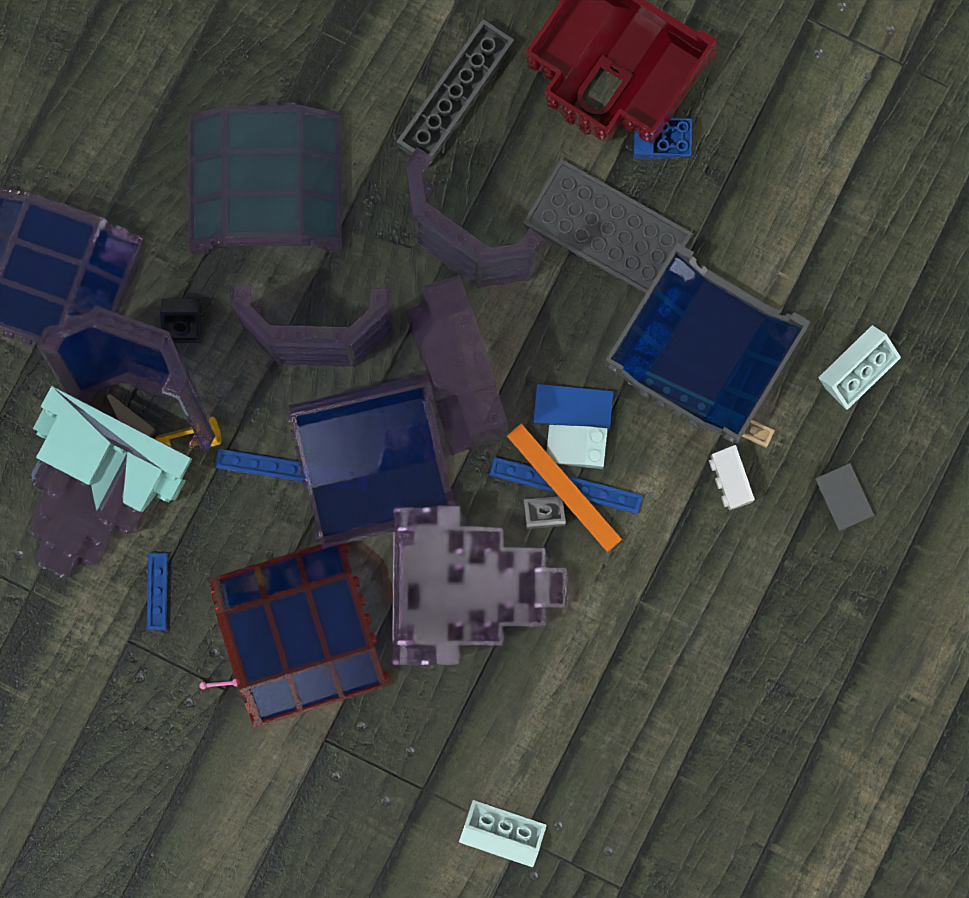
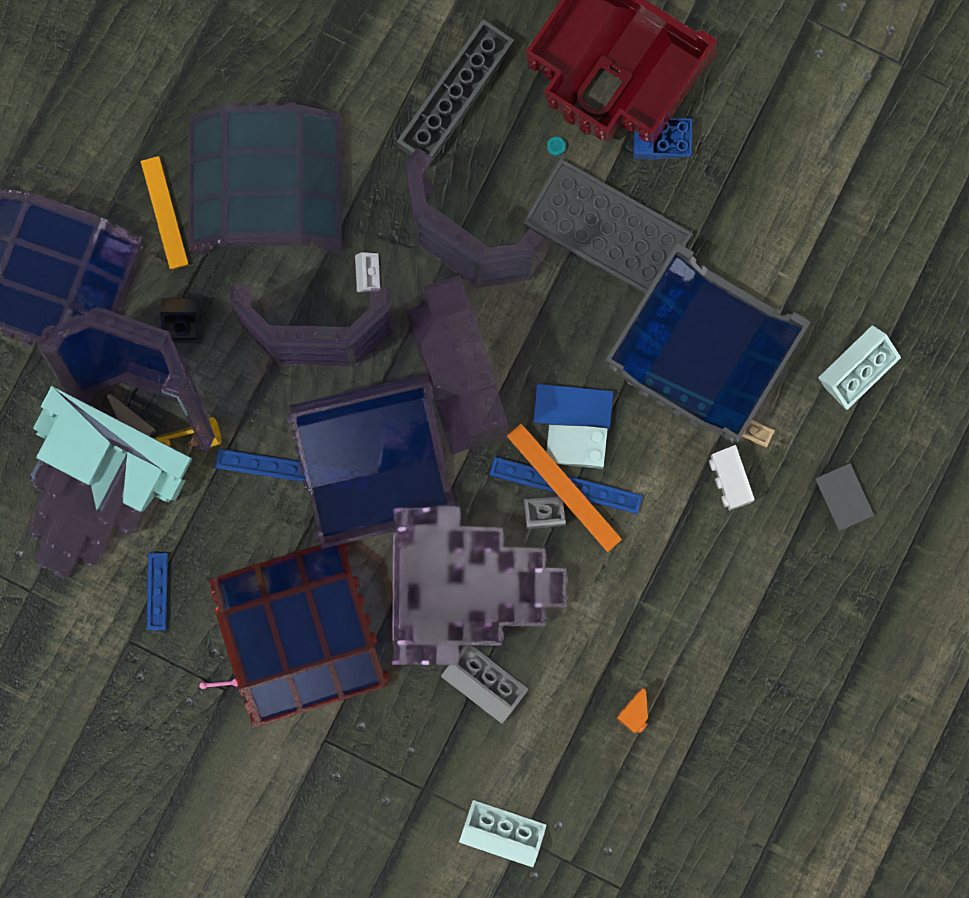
(164, 213): none -> light orange tile
(367, 271): none -> white slope
(485, 683): none -> light grey slope
(556, 146): none -> teal tile
(635, 713): none -> orange slope

